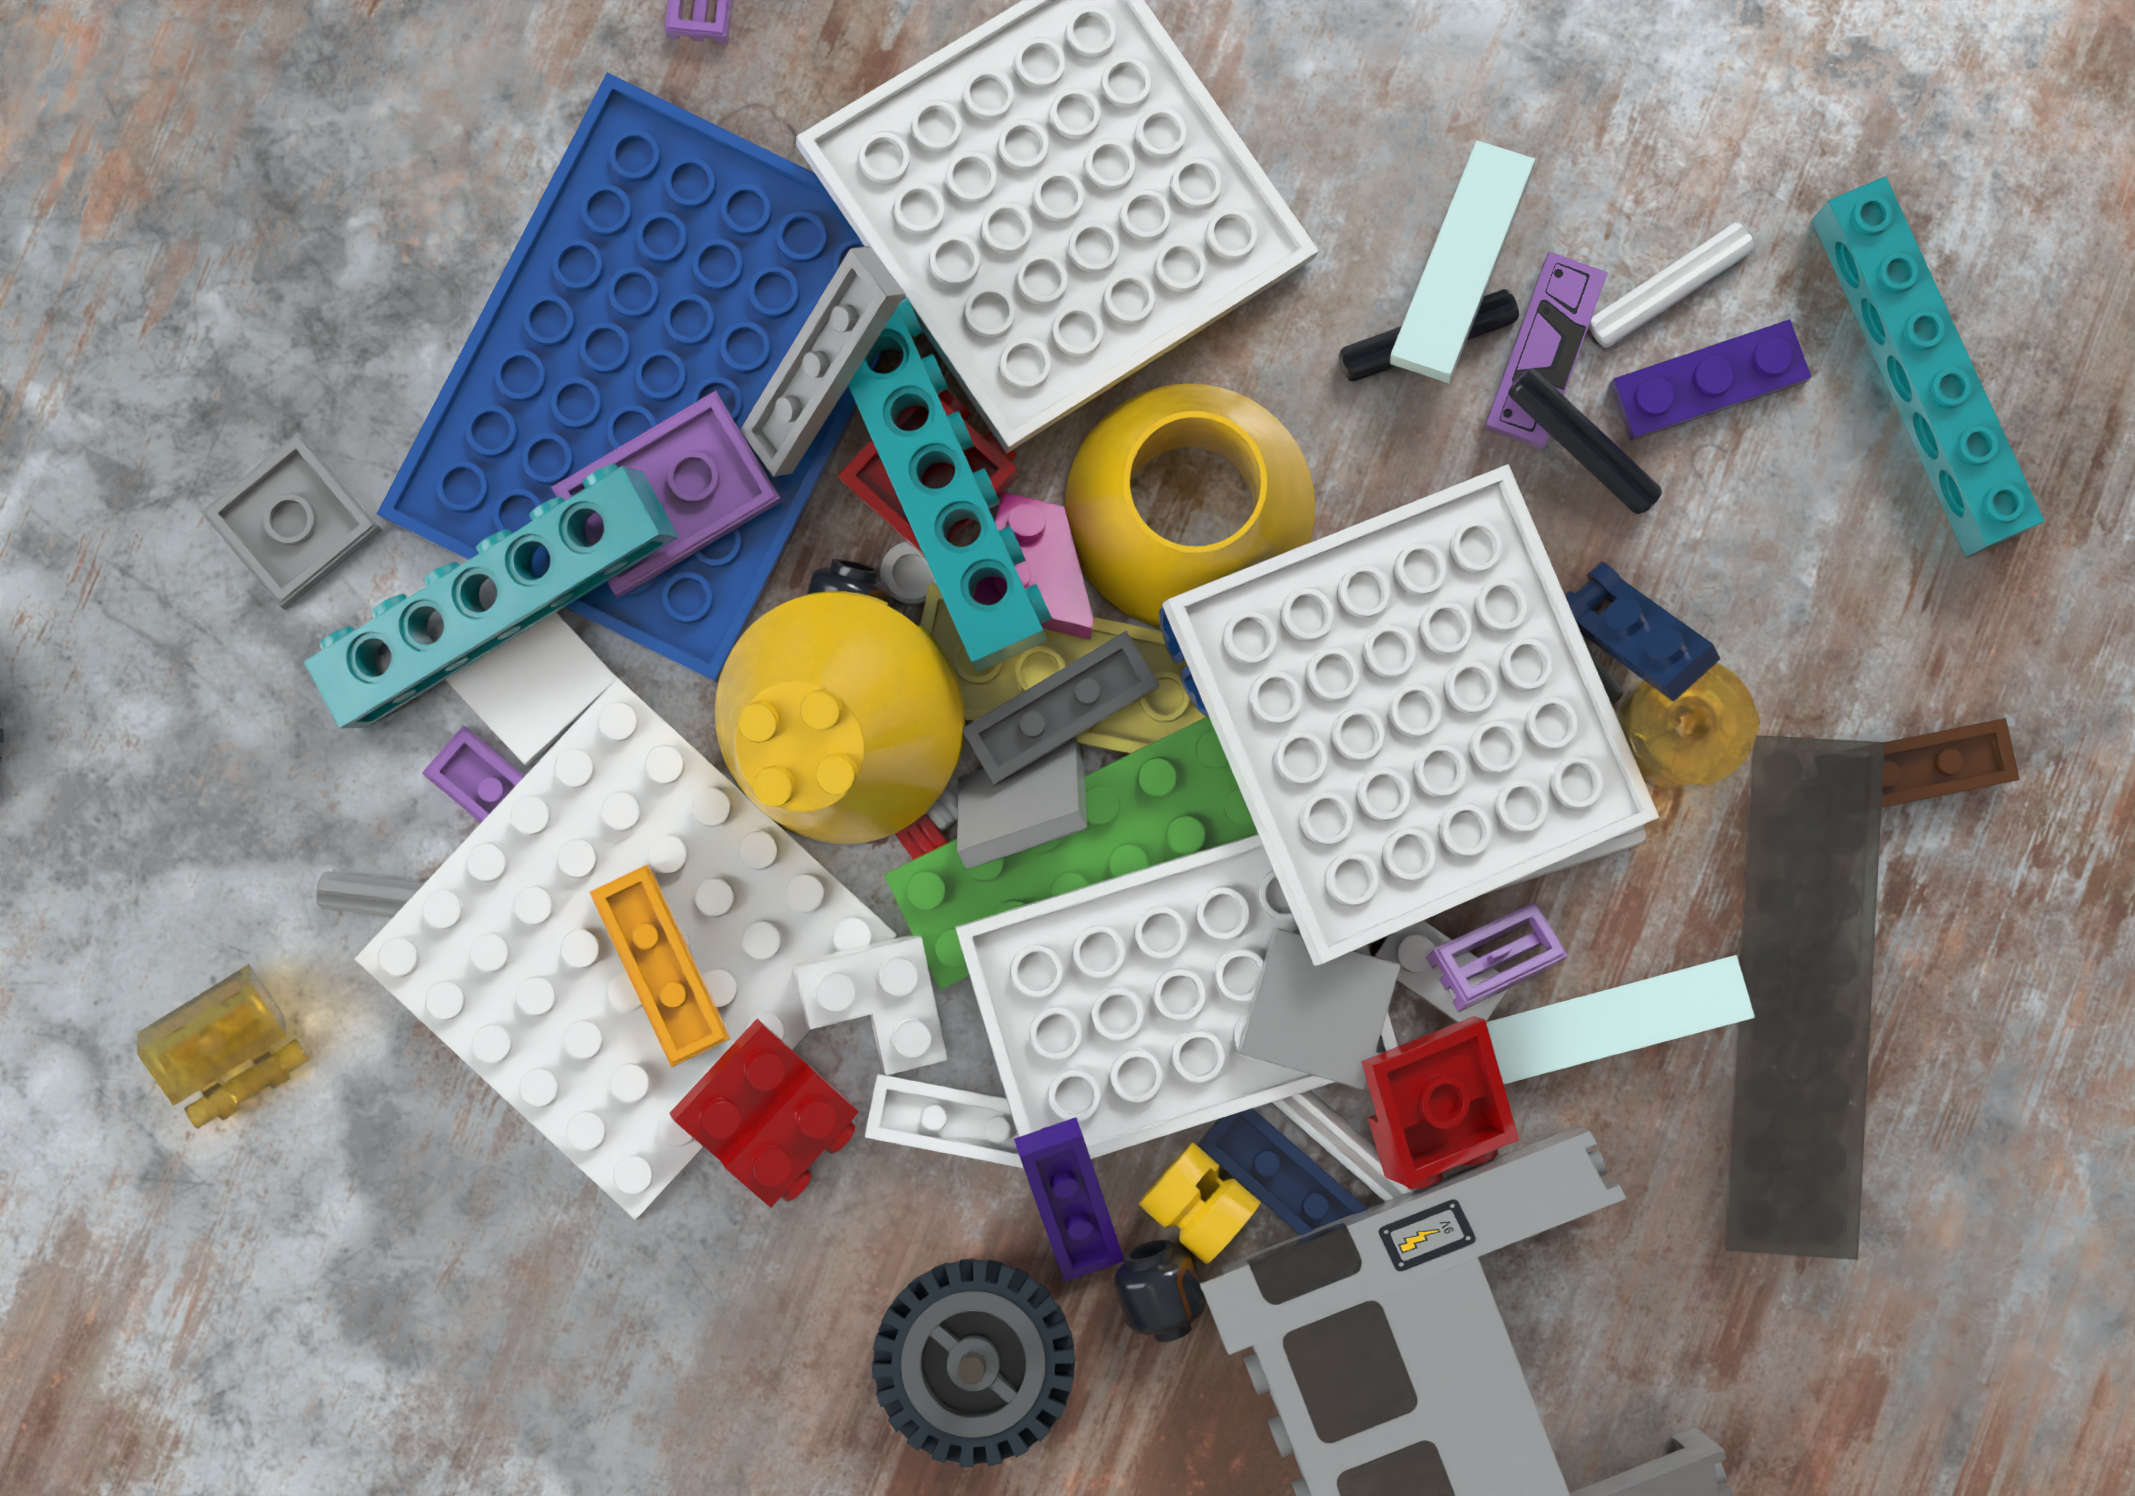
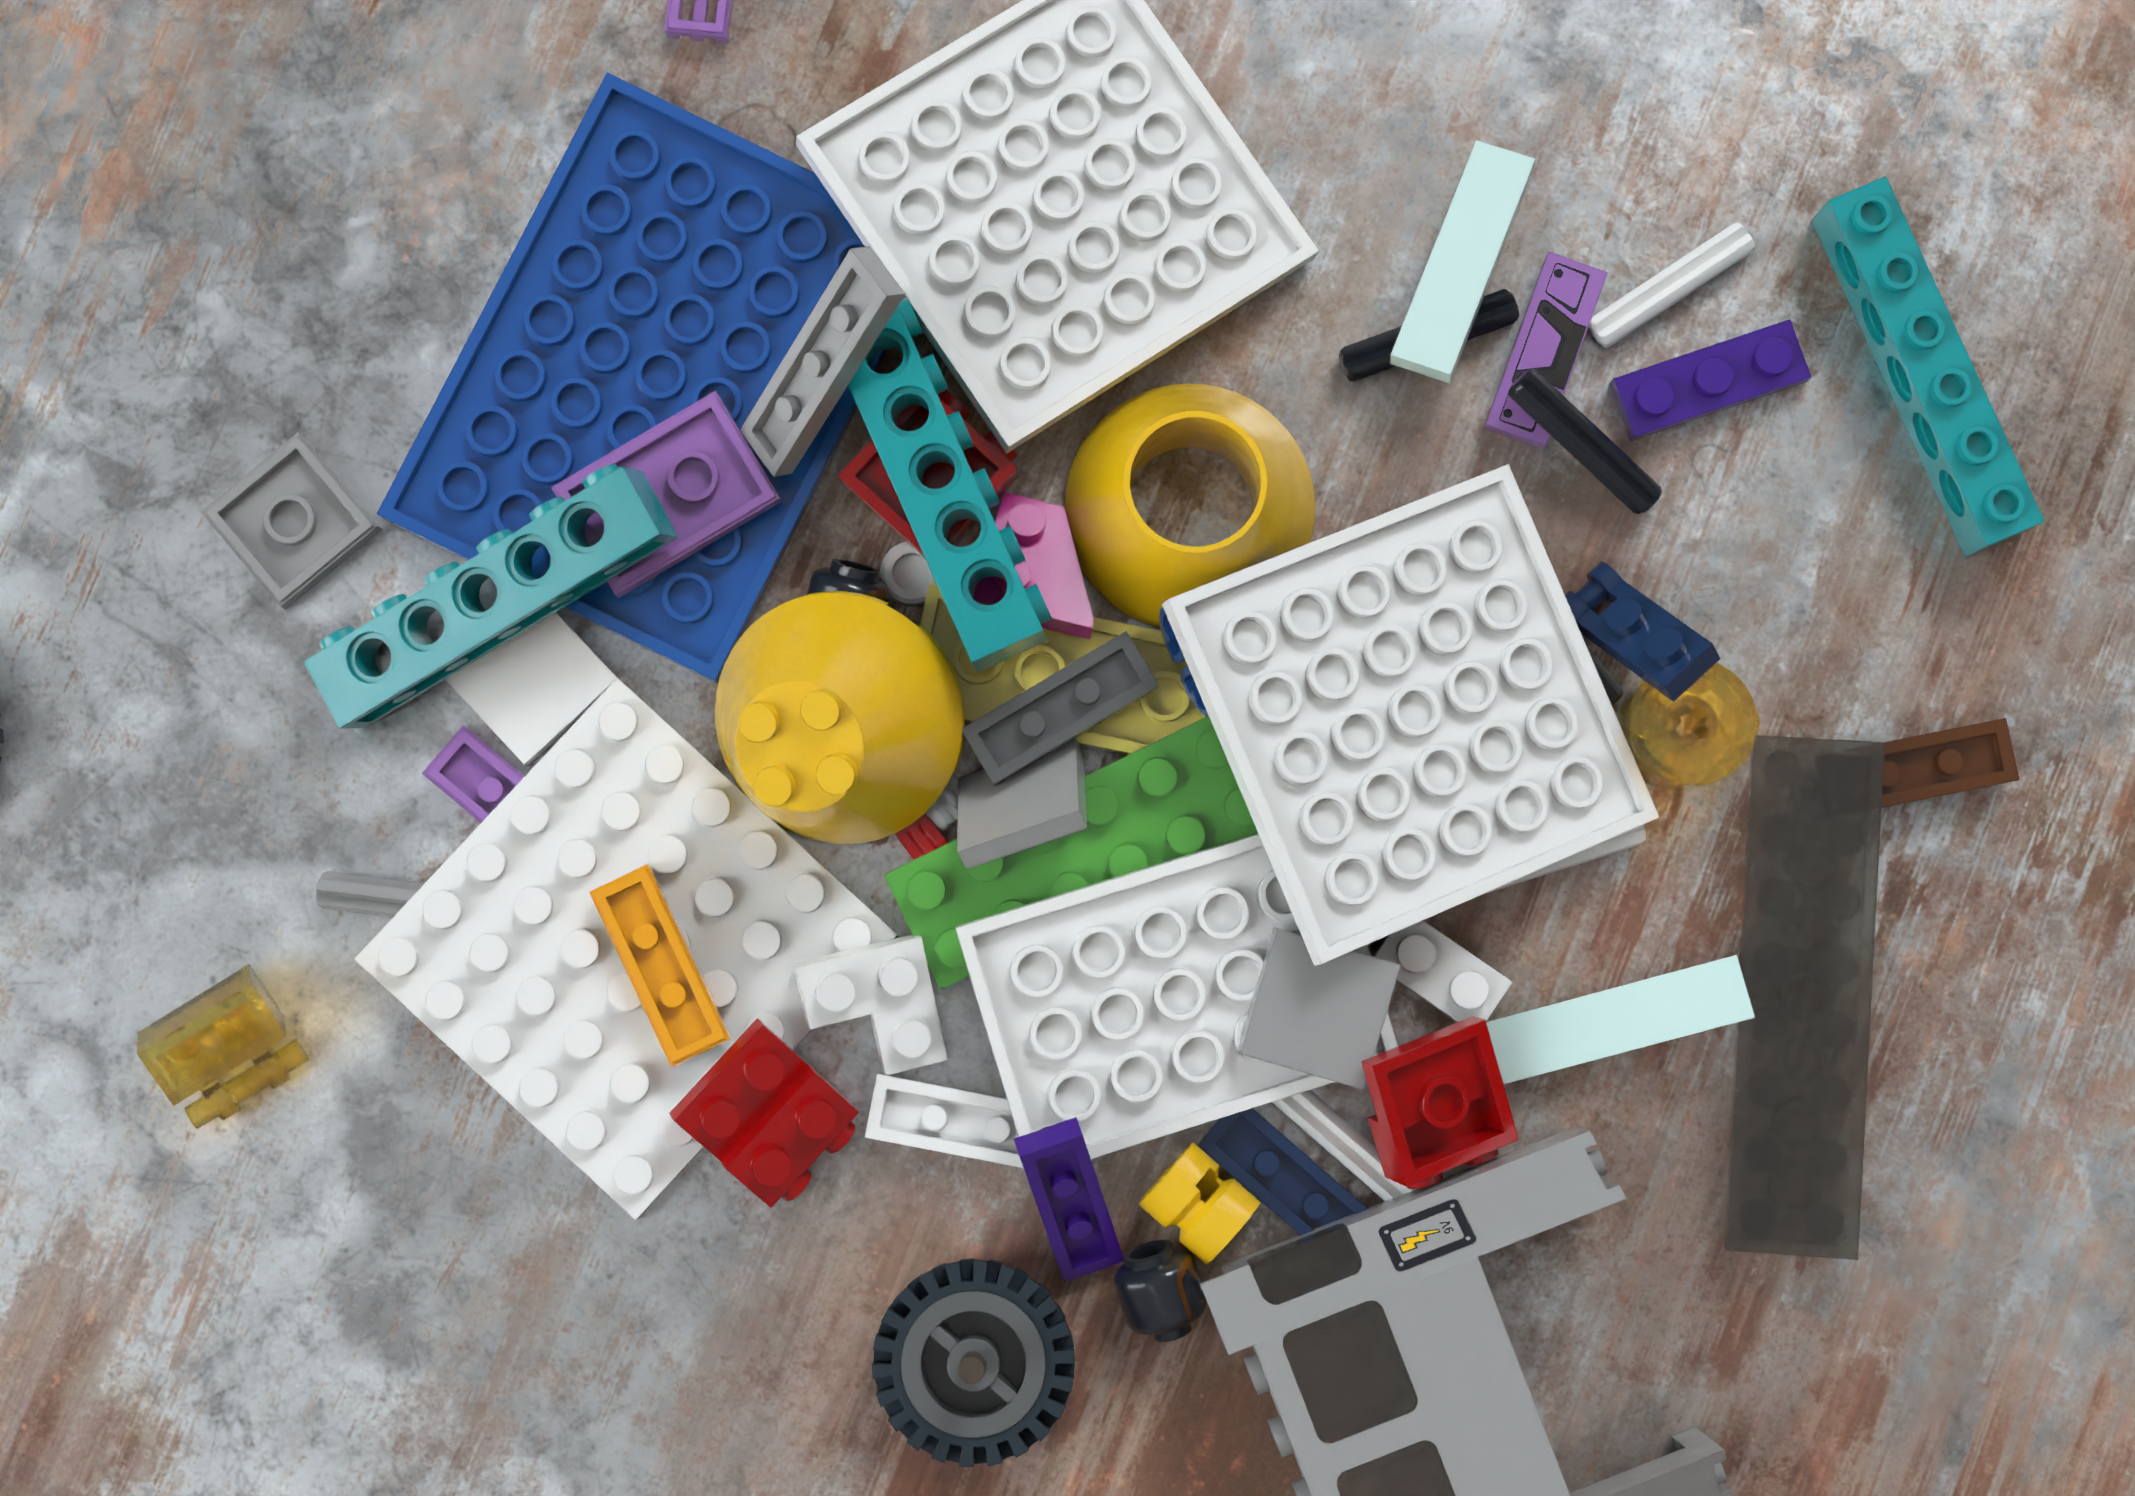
(1456, 977): medium lavender tile -> none

